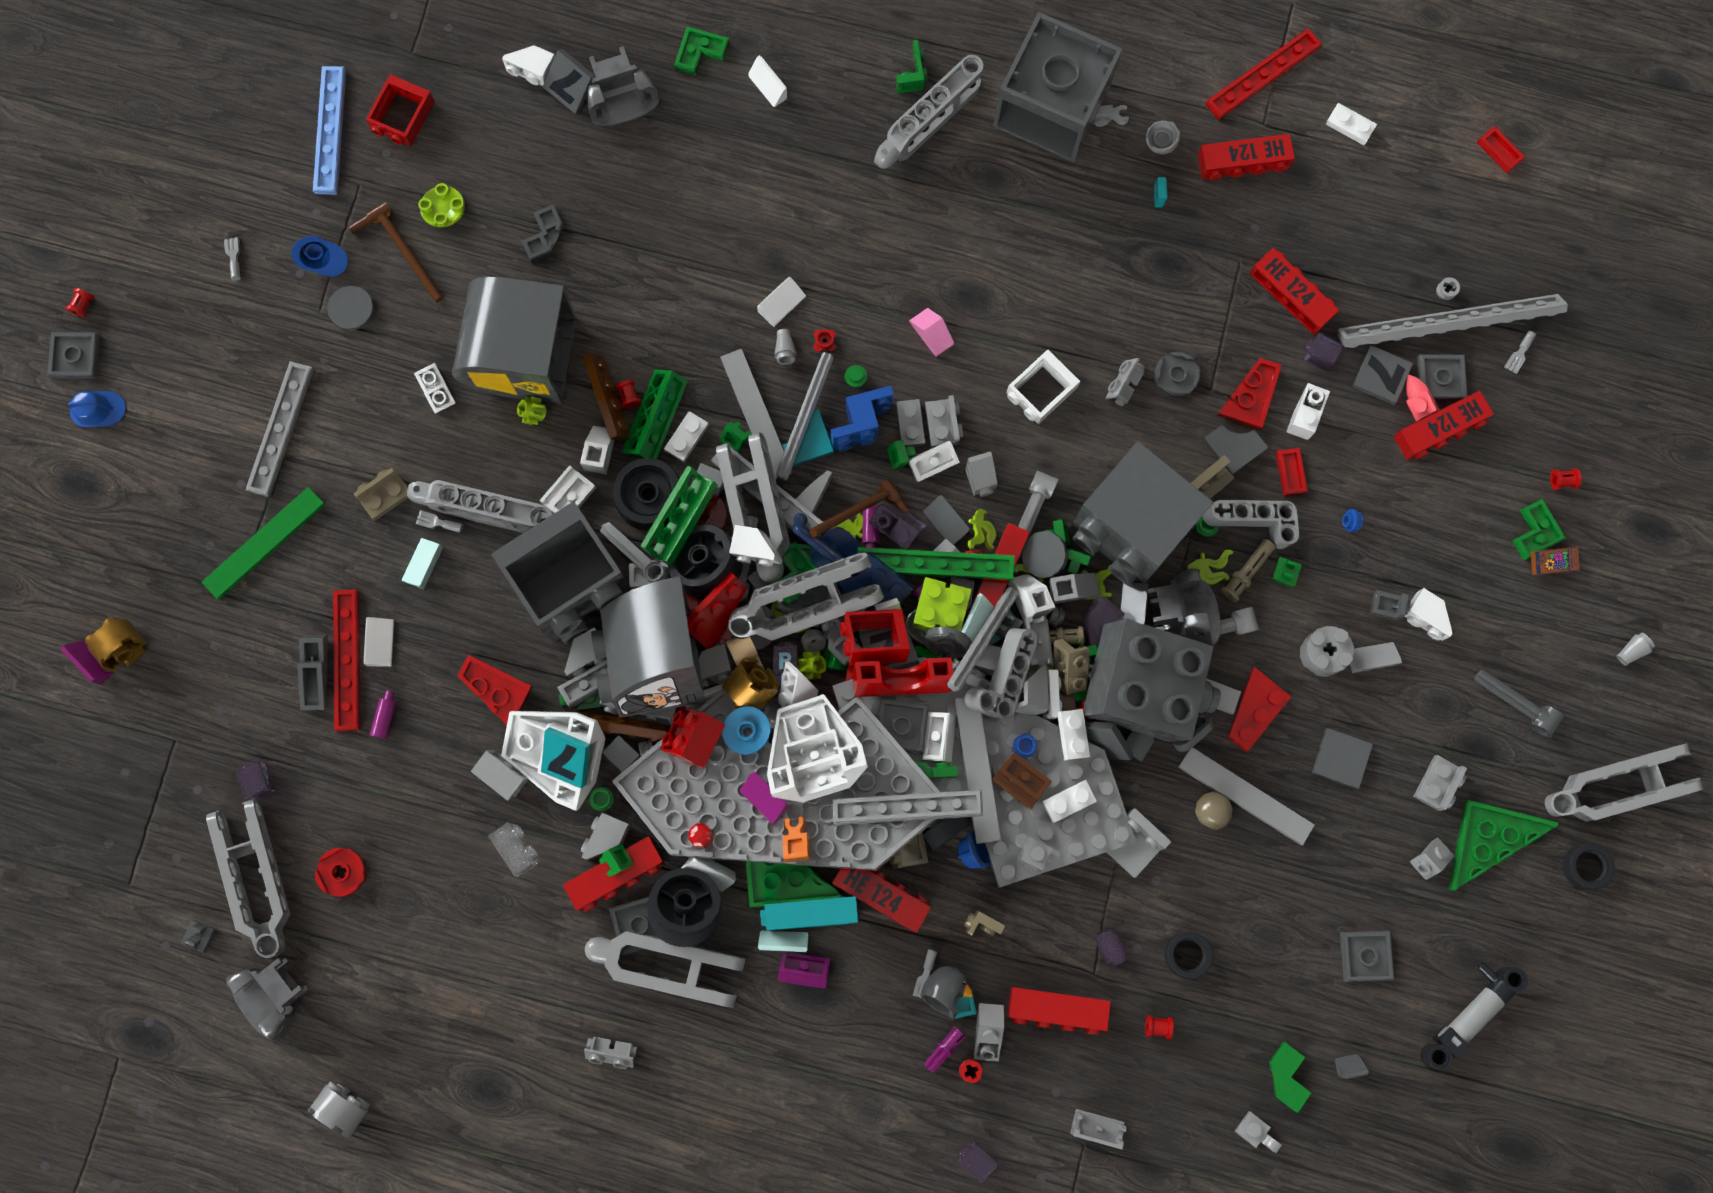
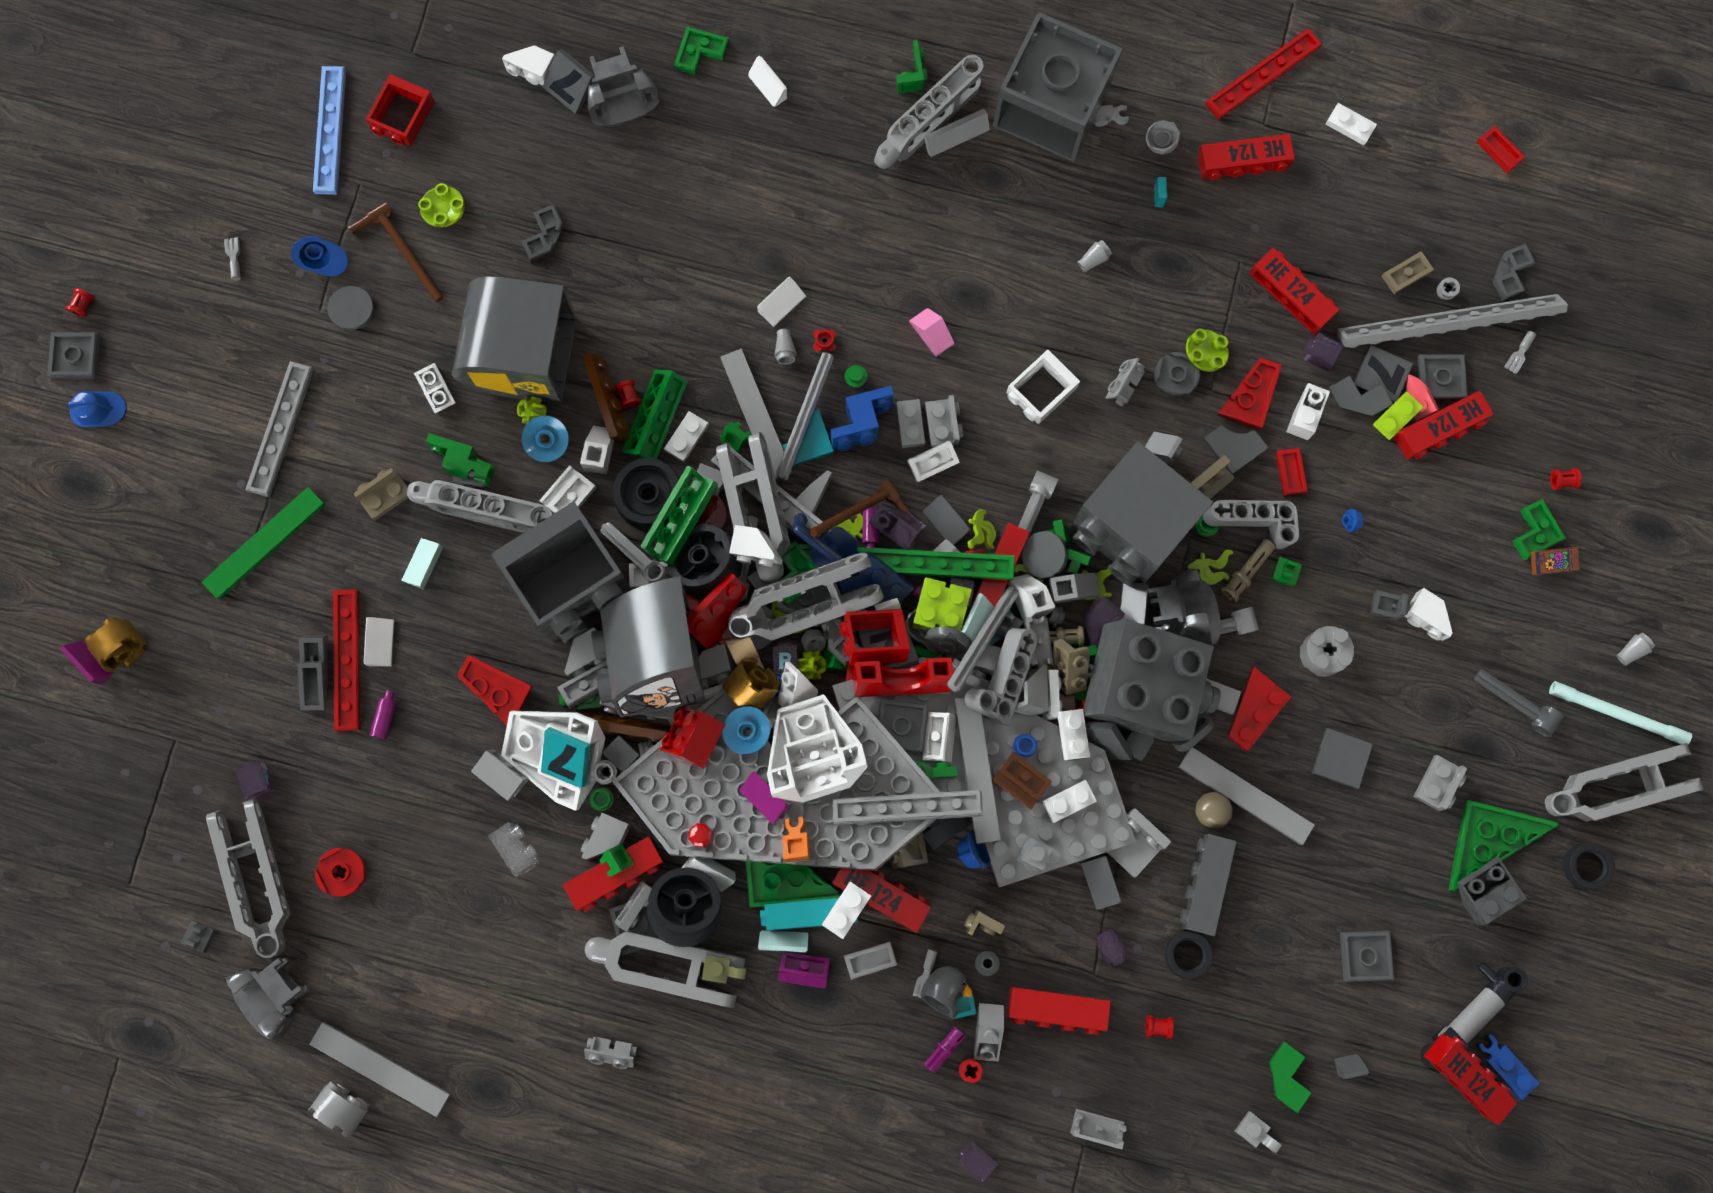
(380, 1069): none -> light grey tile
(431, 521): light grey piece -> none
(461, 462): none -> green plate
(545, 451): none -> dark azure dish
(600, 774): none -> light grey cone
(629, 914): none -> light grey plate
(719, 969): none -> olive plate
(846, 910): none -> white plate
(870, 960): none -> light grey tile
(899, 455): green tile -> none
(957, 132): none -> light grey tile
(979, 963): none -> dark grey plate
(981, 474): light grey slope -> none
(1096, 255): none -> light grey cone
(1101, 883): none -> dark grey slope
(1164, 446): none -> light grey slope
(1207, 350): none -> lime dish
(1208, 885): none -> dark grey brick
(1368, 403): none -> dark grey tile
(1375, 657): light grey slope -> none
(1398, 415): none -> lime plate
(1407, 272): none -> dark tan plate
(1432, 859): light grey bracket -> none
(1470, 1079): none -> red brick
(1489, 892): none -> dark grey slope
(1506, 279): none -> dark grey tile
(1508, 1068): none -> blue plate
(1572, 695): none -> light aqua piece

